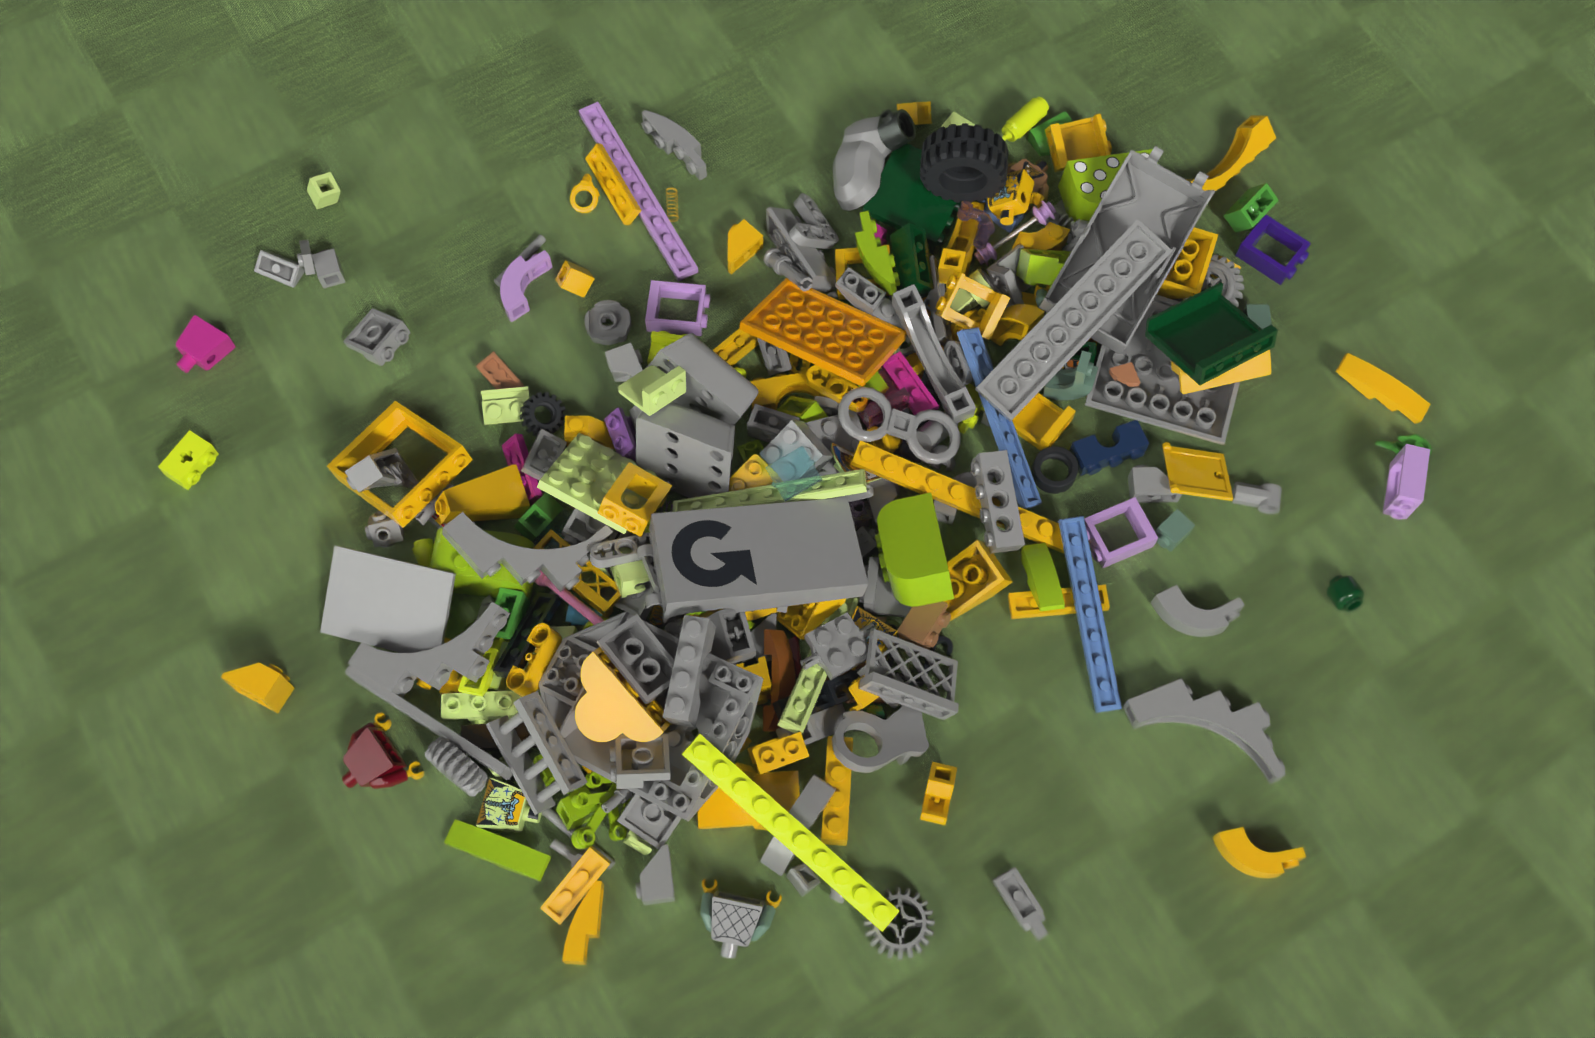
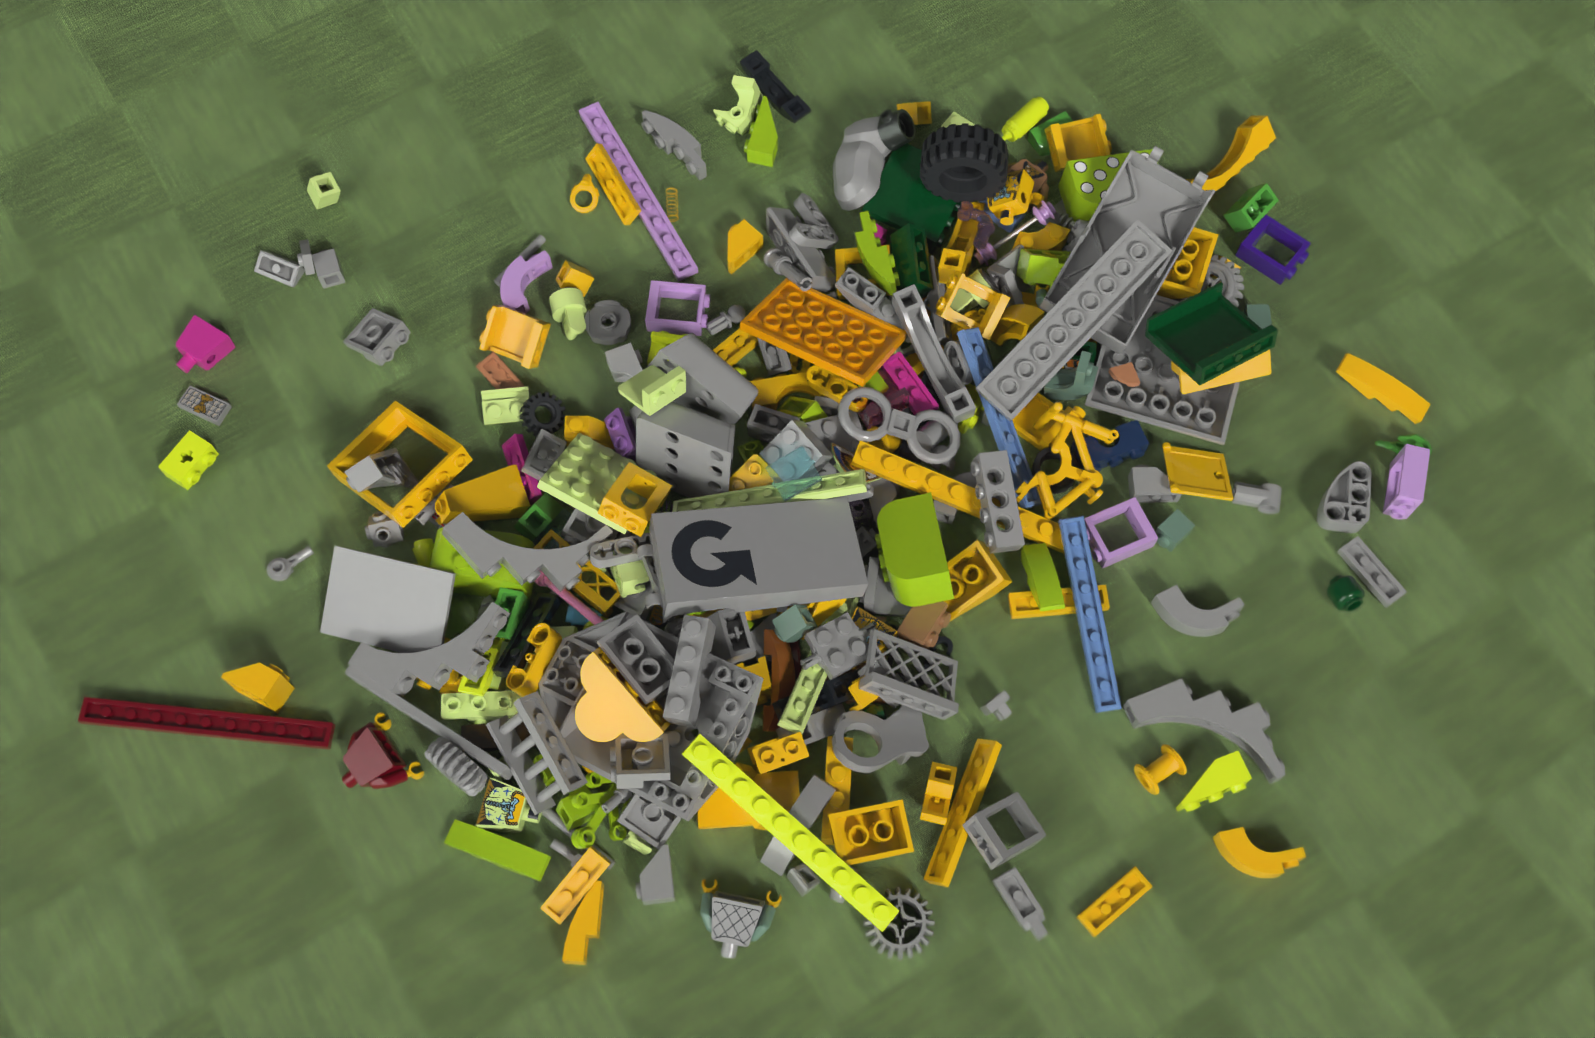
(204, 405): none -> light grey tile
(207, 723): none -> dark red plate
(281, 568): none -> light grey plate
(514, 335): none -> yellow panel
(569, 309): none -> yellowish green piece
(735, 314): none -> light grey axle
(749, 97): none -> yellowish green tile
(764, 139): none -> lime slope
(778, 95): none -> black slope
(794, 623): none -> sand green brick
(871, 832): none -> yellow slope
(963, 808): none -> yellow plate
(993, 849): none -> light grey window
(997, 706): none -> light grey tile
(1089, 477): none -> yellow piece
(1114, 901): none -> yellow tile
(1160, 769): none -> yellow hose
(1220, 777): none -> neon yellow slope
(1338, 500): none -> light grey beam
(1372, 572): none -> light grey plate

